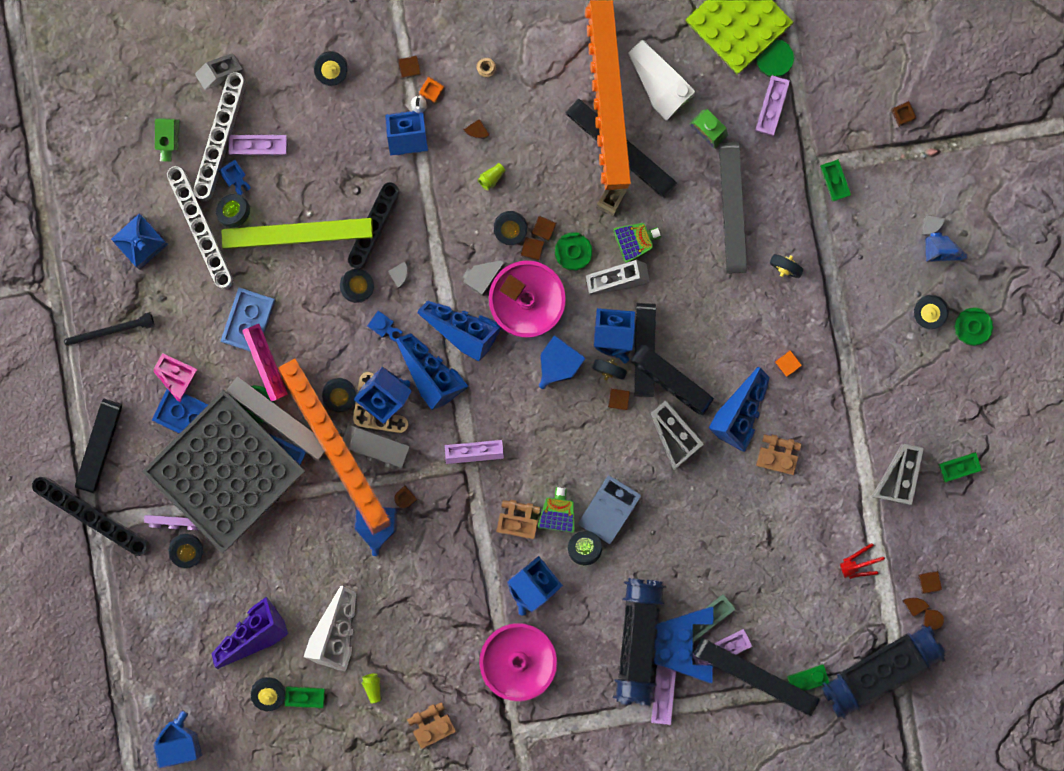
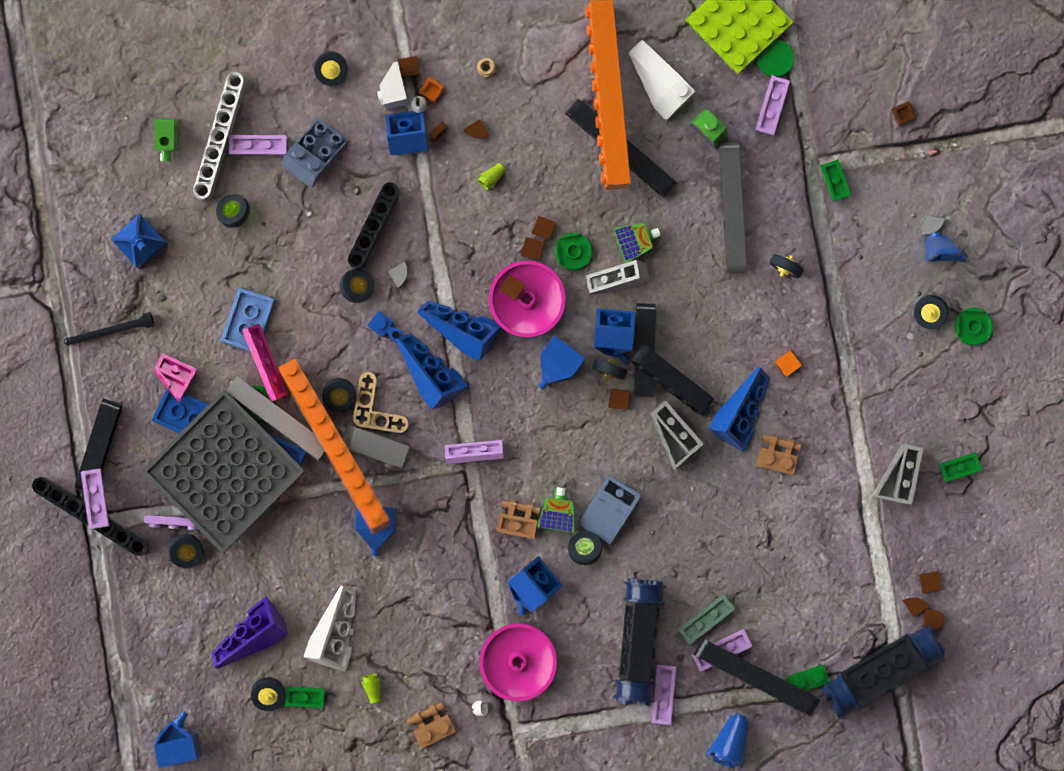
(95, 498): none -> lavender plate
(193, 221): white beam -> none
(217, 71): light grey slope -> none
(232, 175): blue plate -> none
(297, 233): lime tile -> none
(314, 152): none -> sand blue slope
(383, 394): blue piece -> none
(392, 89): none -> white slope
(404, 498): reddish brown tile -> none
(438, 131): none -> reddish brown tile
(480, 708): none -> white hinge
(482, 275): light grey slope -> none
(510, 228): black wheel -> none
(611, 200): dark tan slope -> none
(675, 644): blue wing -> none
(730, 743): none -> blue cone
(850, 568): red plant -> none

